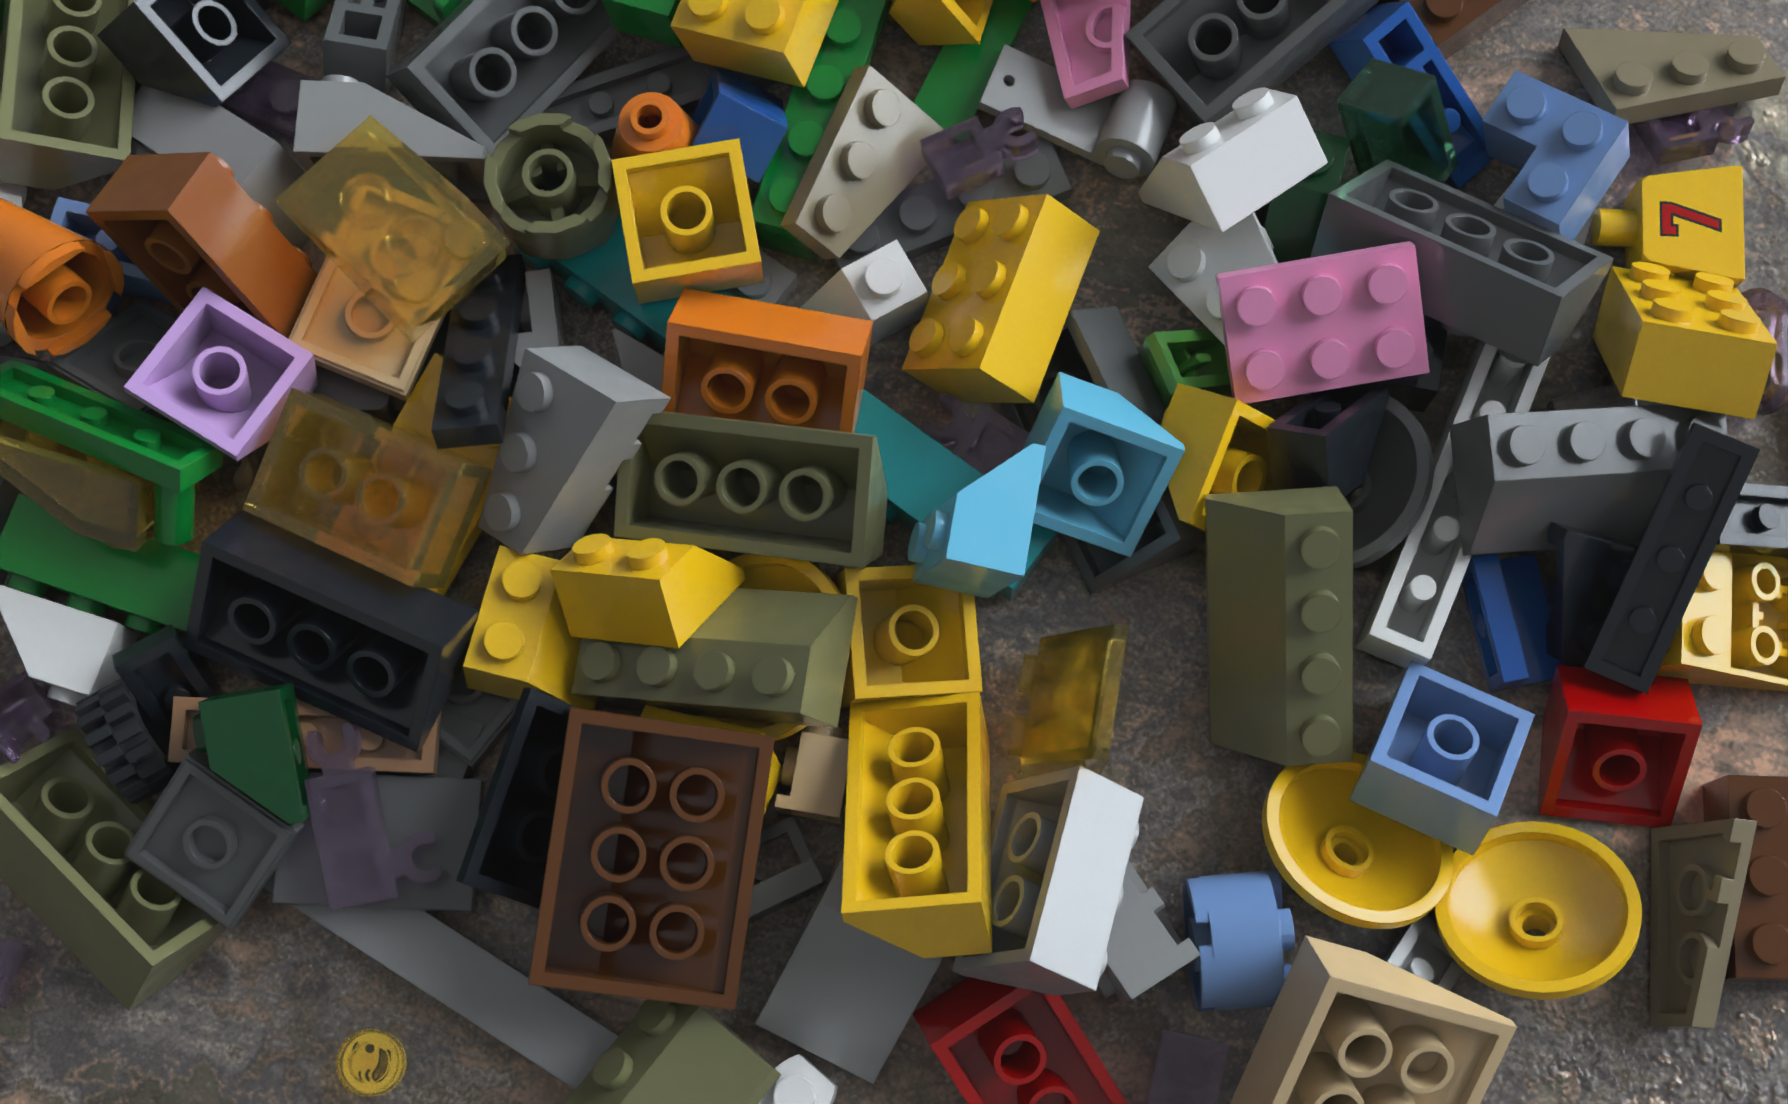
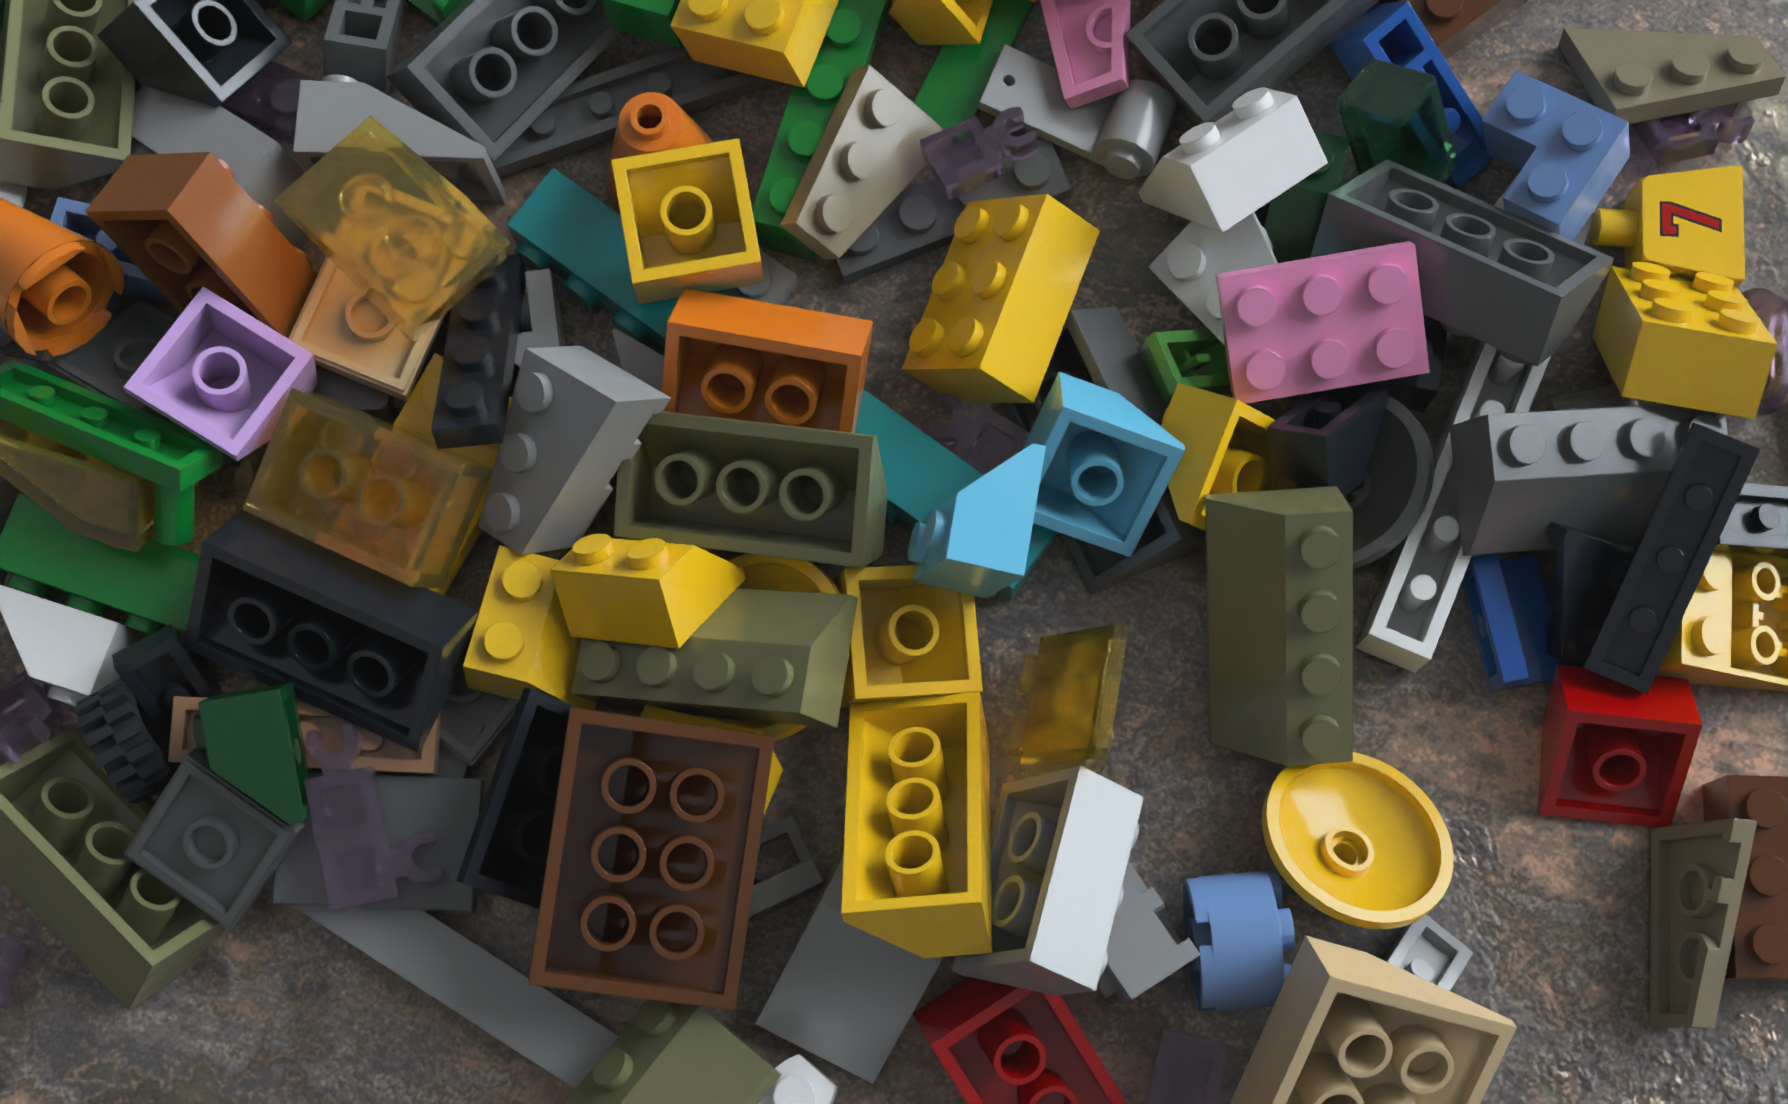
(371, 1062): clear yellow tile -> none
(518, 182): olive brick -> none
(741, 110): blue panel -> none
(816, 776): tan brick -> none
(876, 289): white slope -> none
(1443, 758): medium blue brick -> none
(1547, 882): yellow dish -> none

